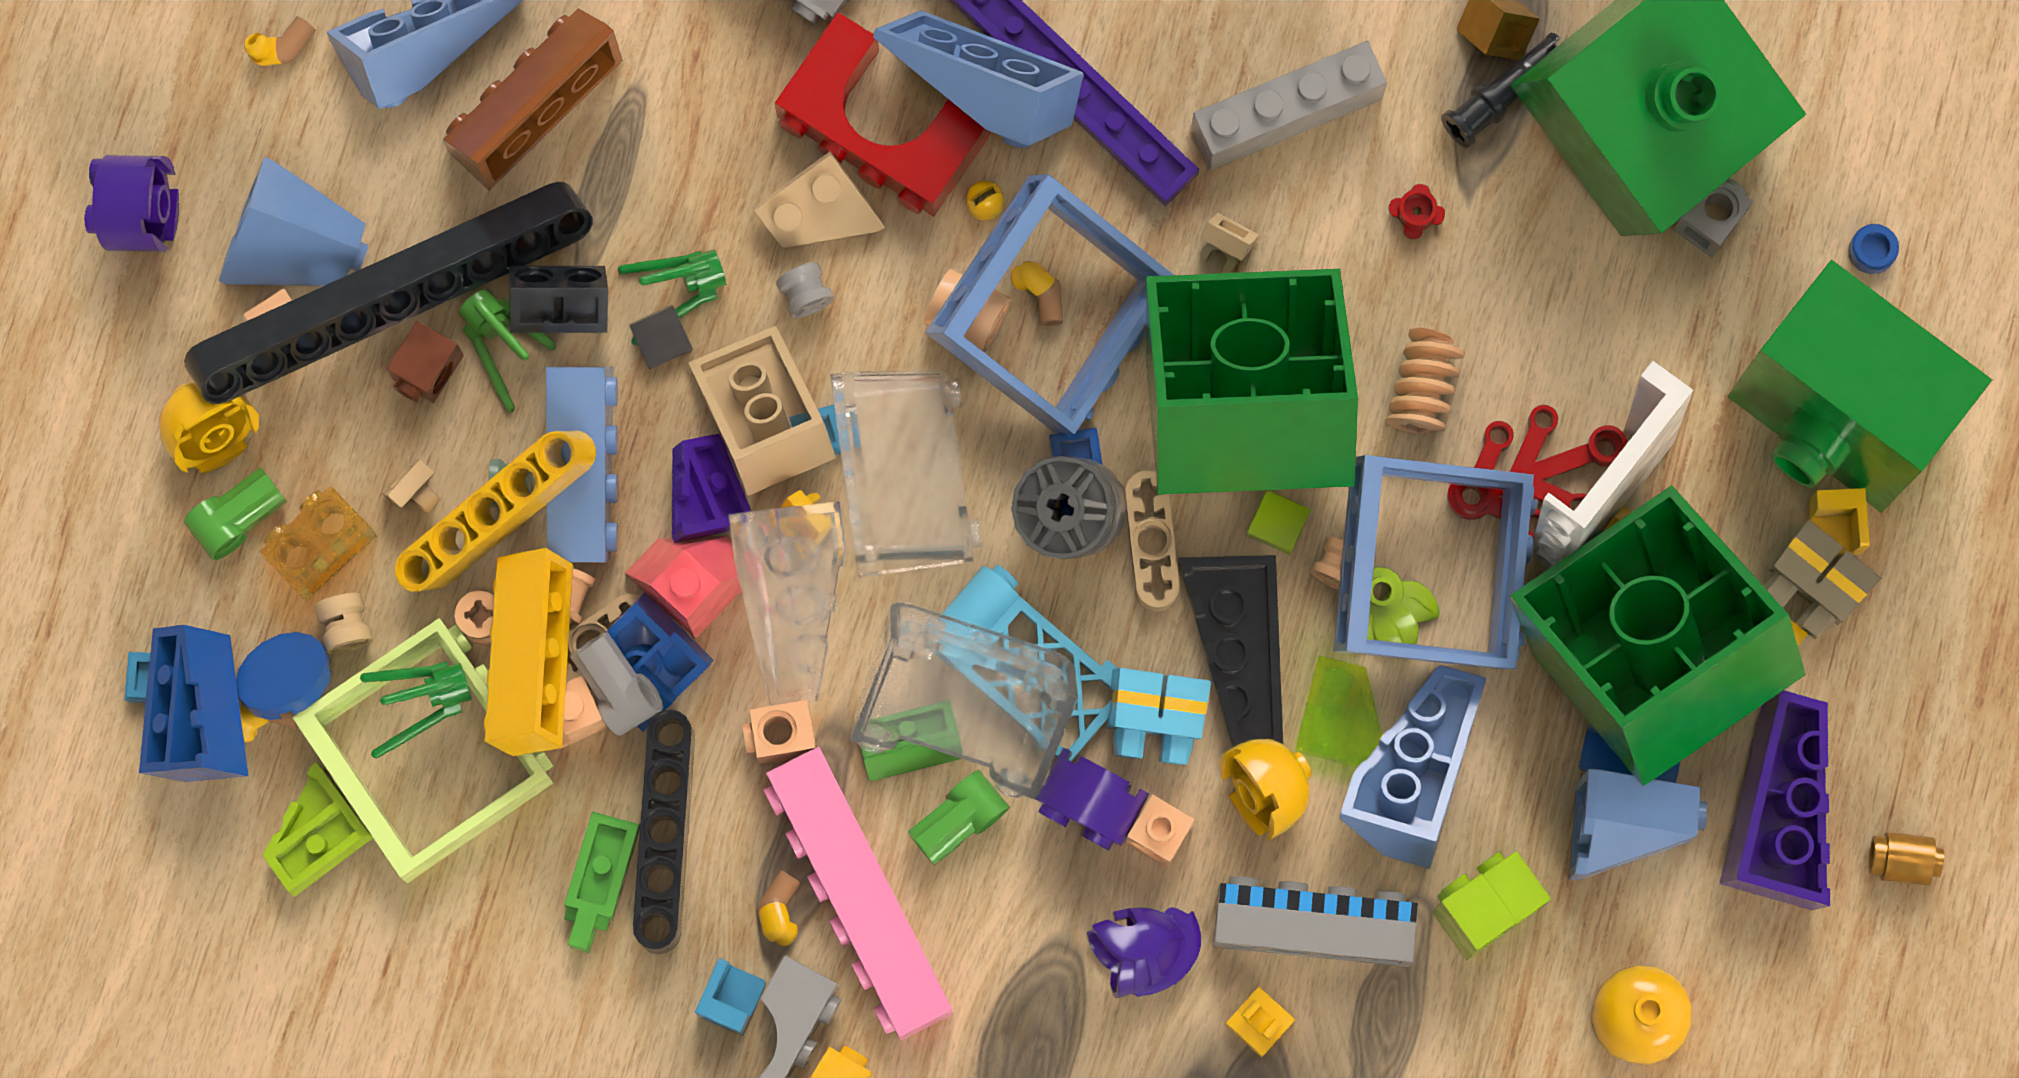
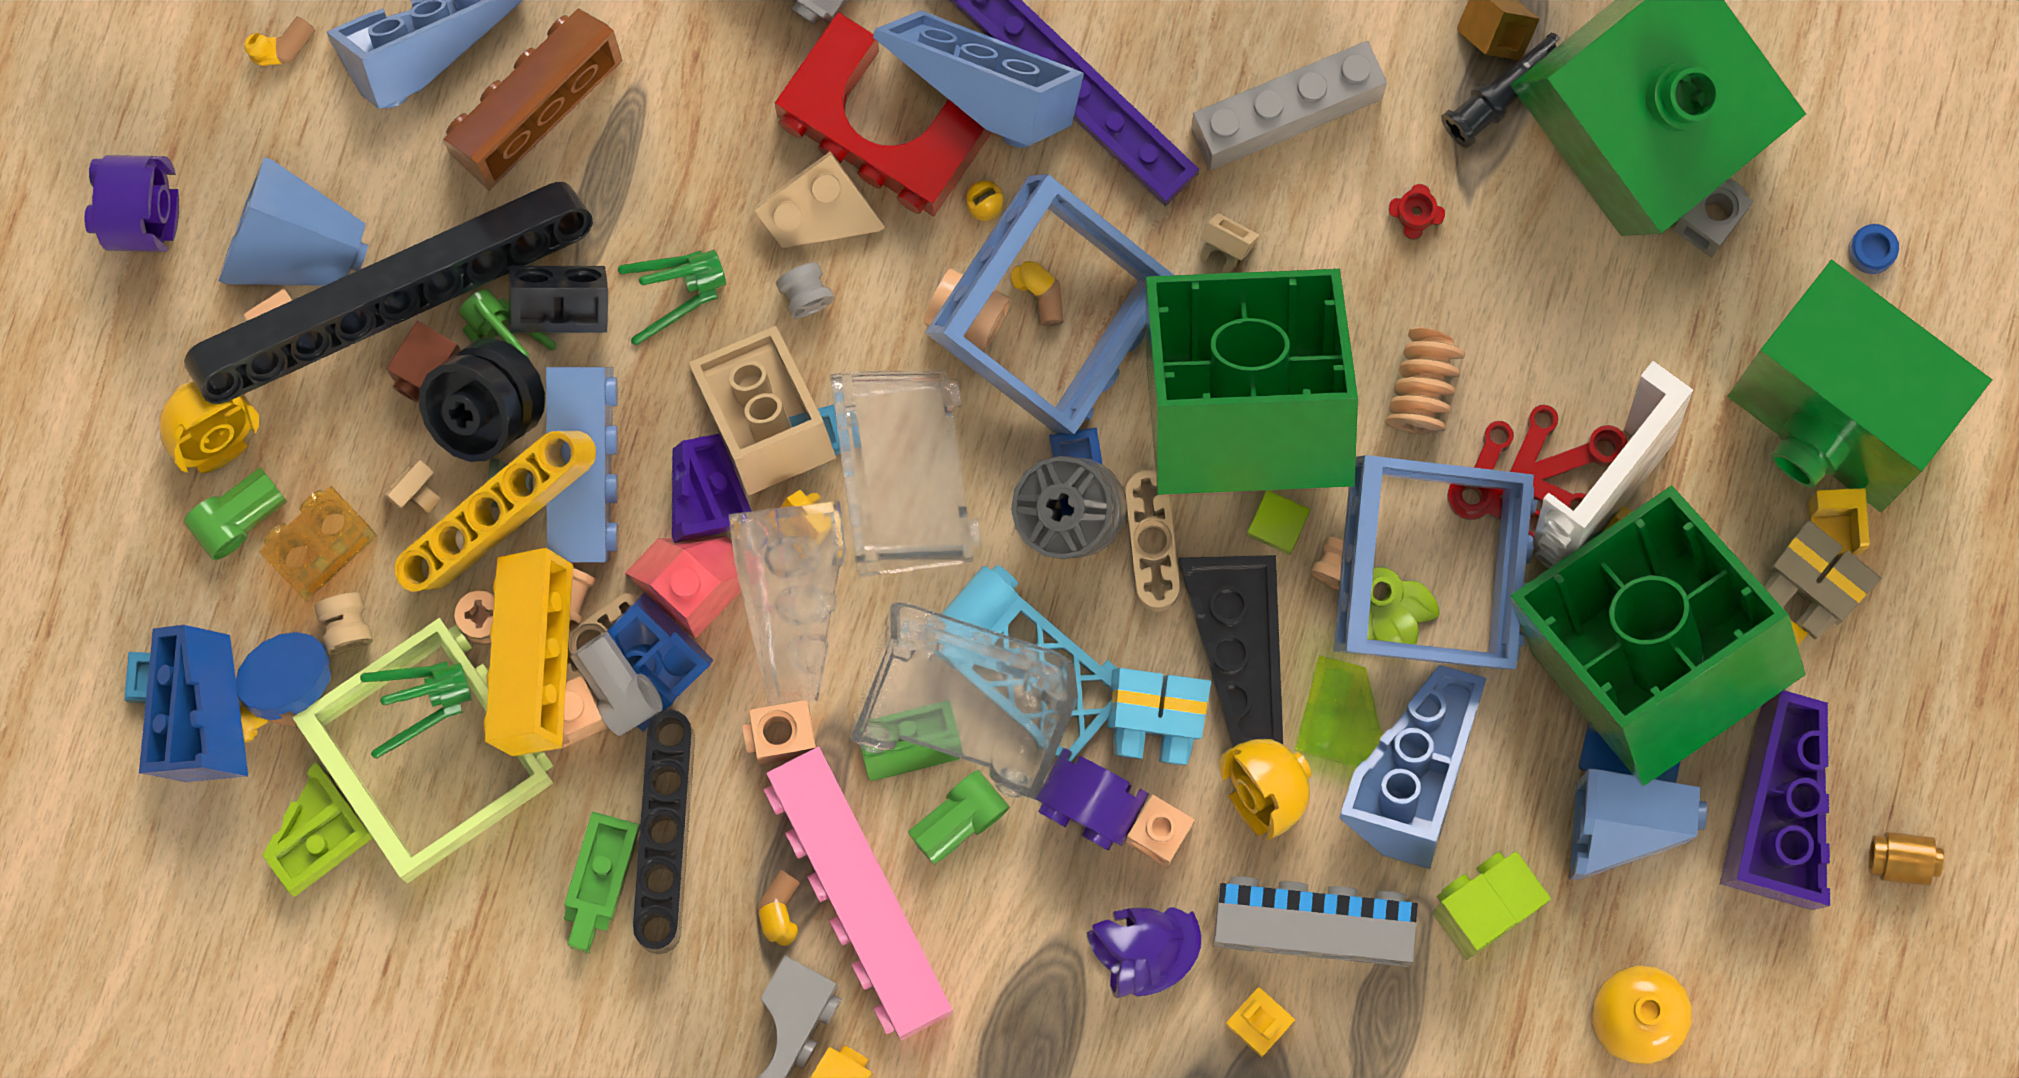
(482, 400): none -> black wheel
(660, 336): black tile -> none
(730, 997): dark azure panel -> none

